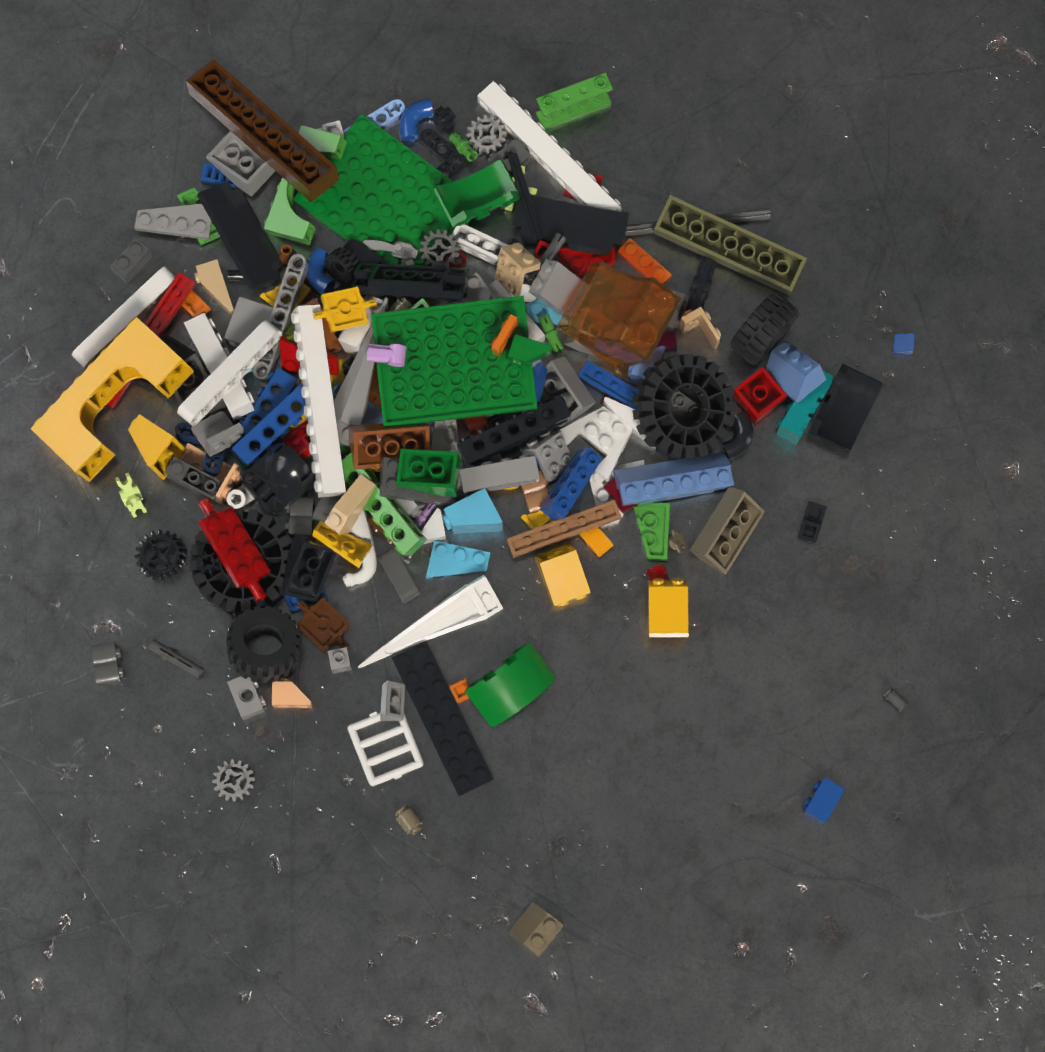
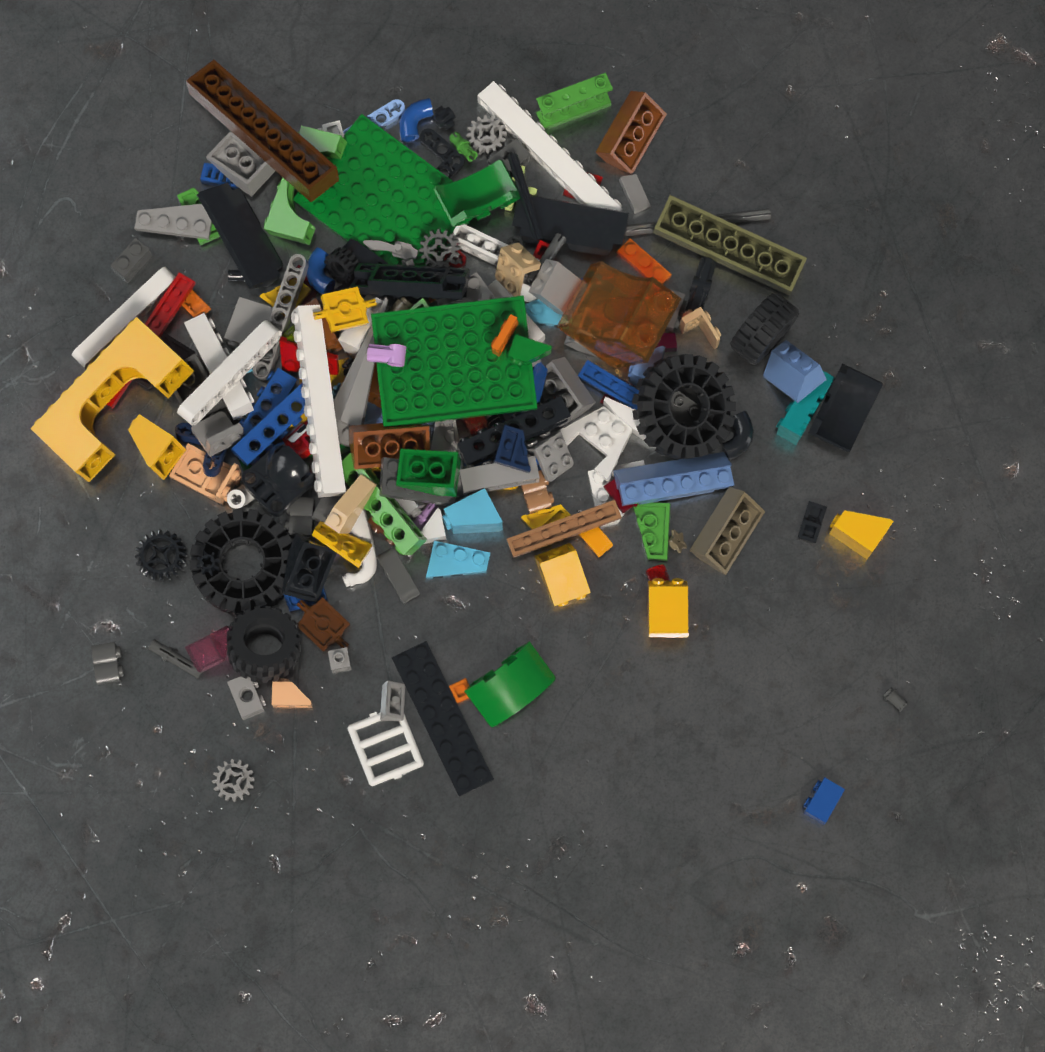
(130, 495): yellowish green pin -> none
(192, 478): dark grey slope -> none
(209, 650): none -> clear pink slope
(213, 283): tan slope -> none
(234, 548): red plate -> none
(286, 253): dark orange cone -> none
(299, 430): none -> sticker
(409, 820): dark tan brick -> none
(465, 606): white plate -> none
(512, 450): none -> dark blue wing
(536, 929): dark tan slope -> none
(551, 333): bright green pin -> none
(571, 484): blue brick -> none
(579, 262): red wing -> none
(631, 132): none -> dark orange slope
(634, 193): none -> light grey slope
(759, 395): red brick -> none
(859, 531): none -> yellow slope
(904, 343): blue slope -> none

